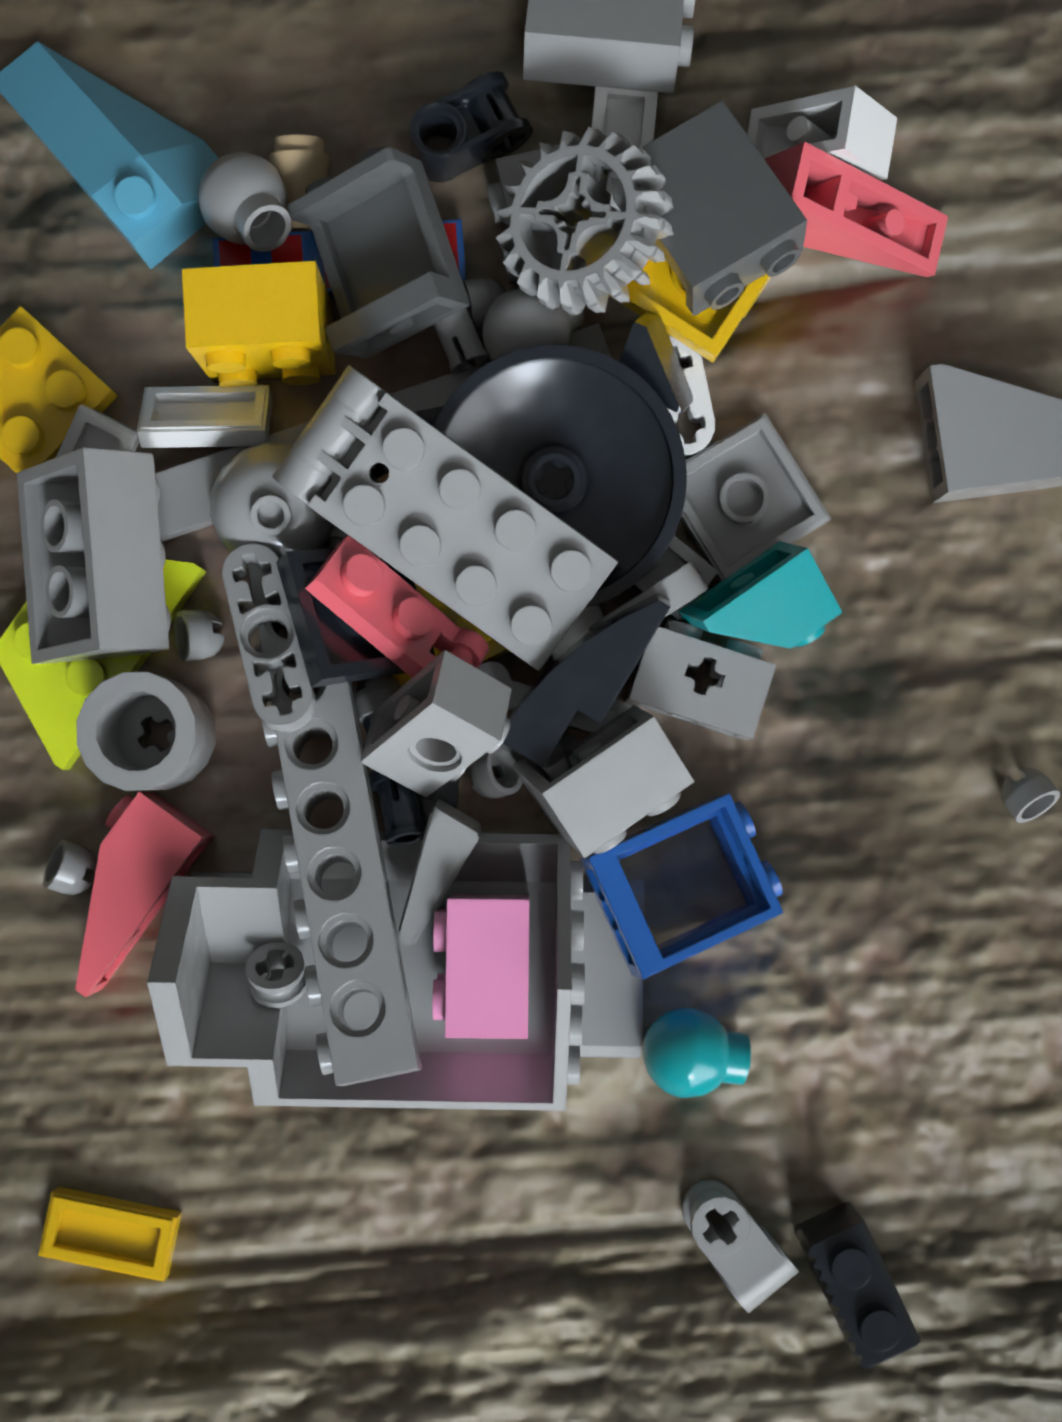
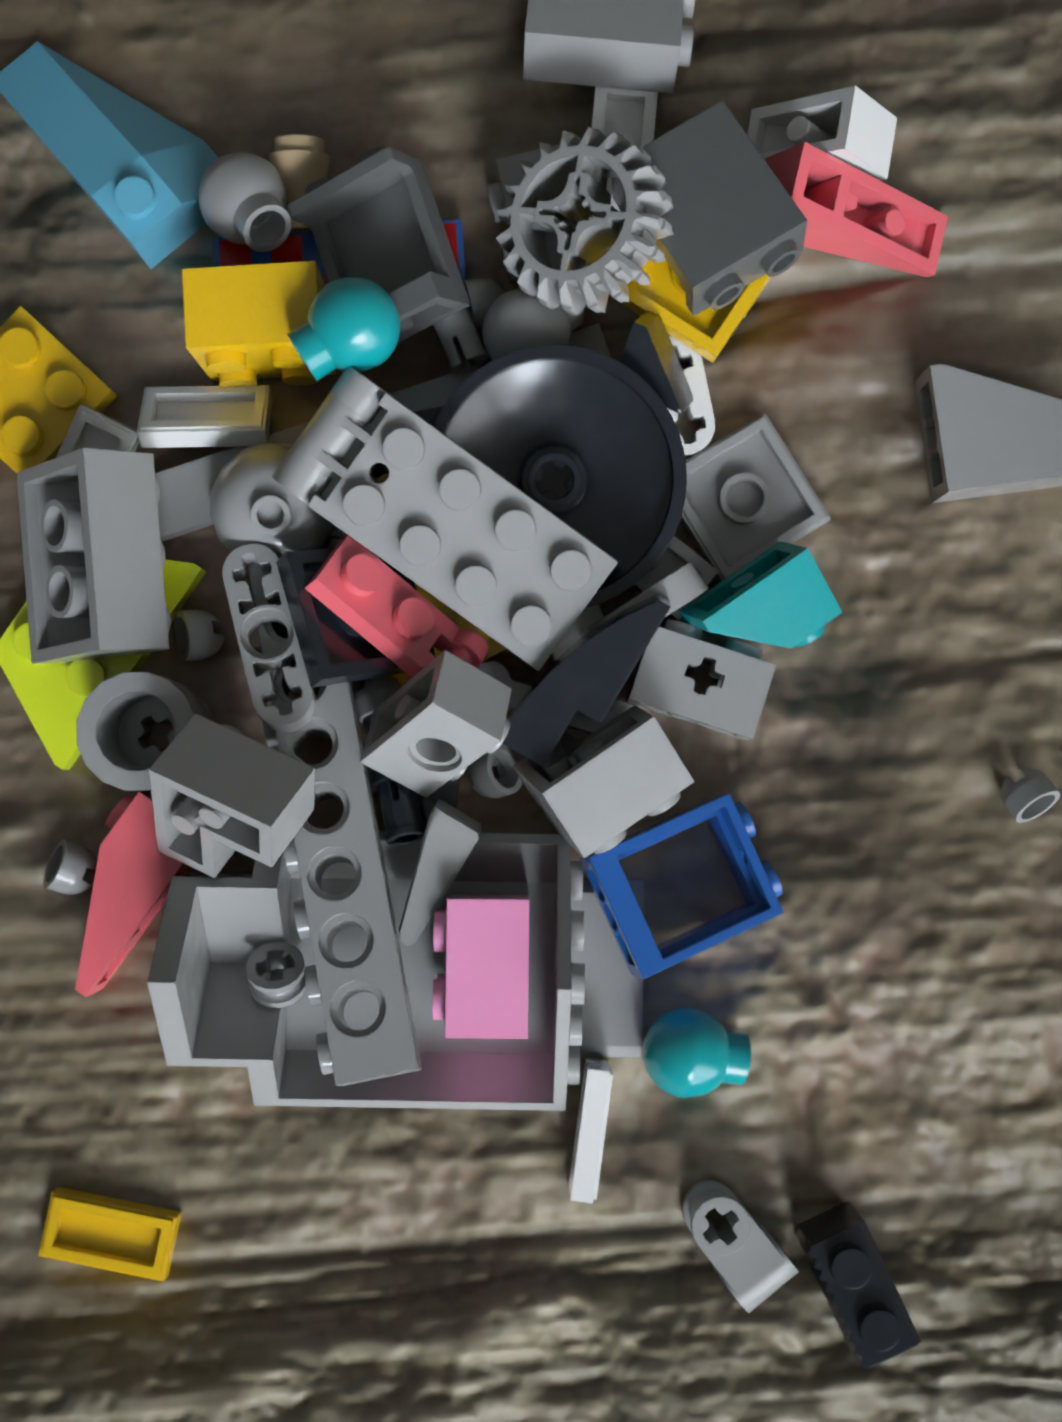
(227, 795): none -> light grey brick
(347, 326): none -> teal piece
(478, 123): black piece -> none
(590, 1130): none -> white tile

